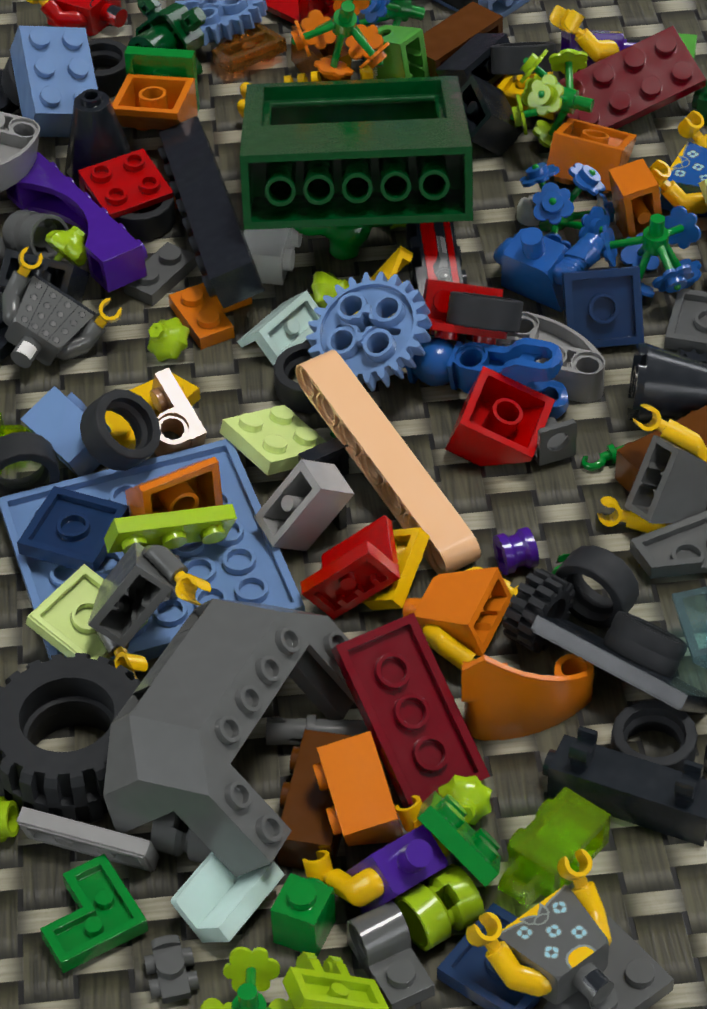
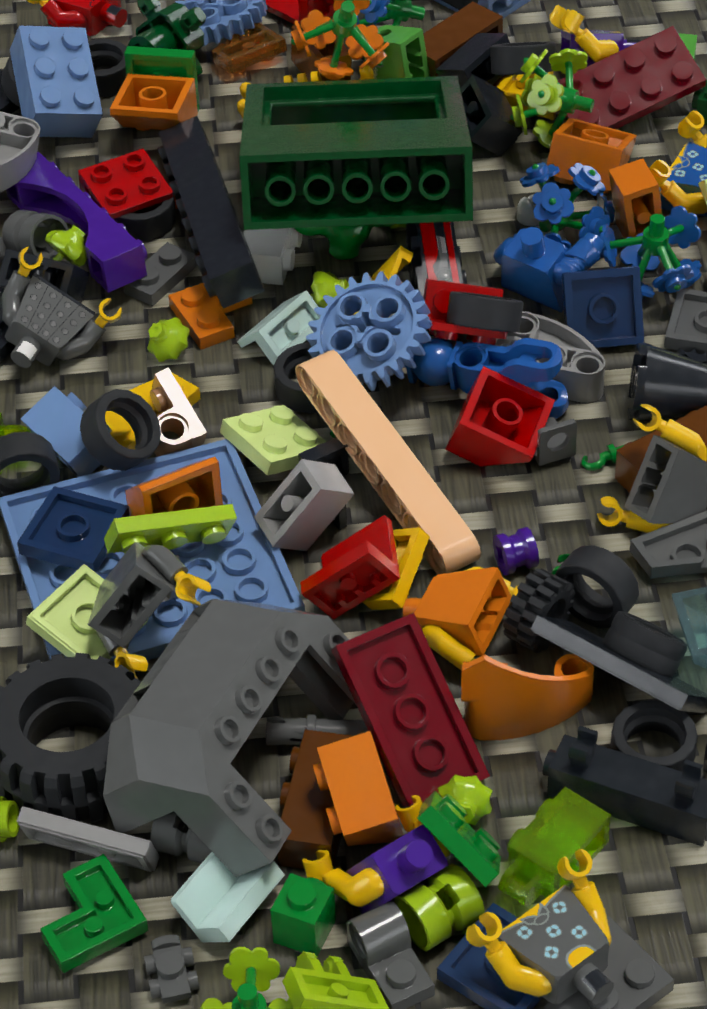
(93, 133): black cone -> none

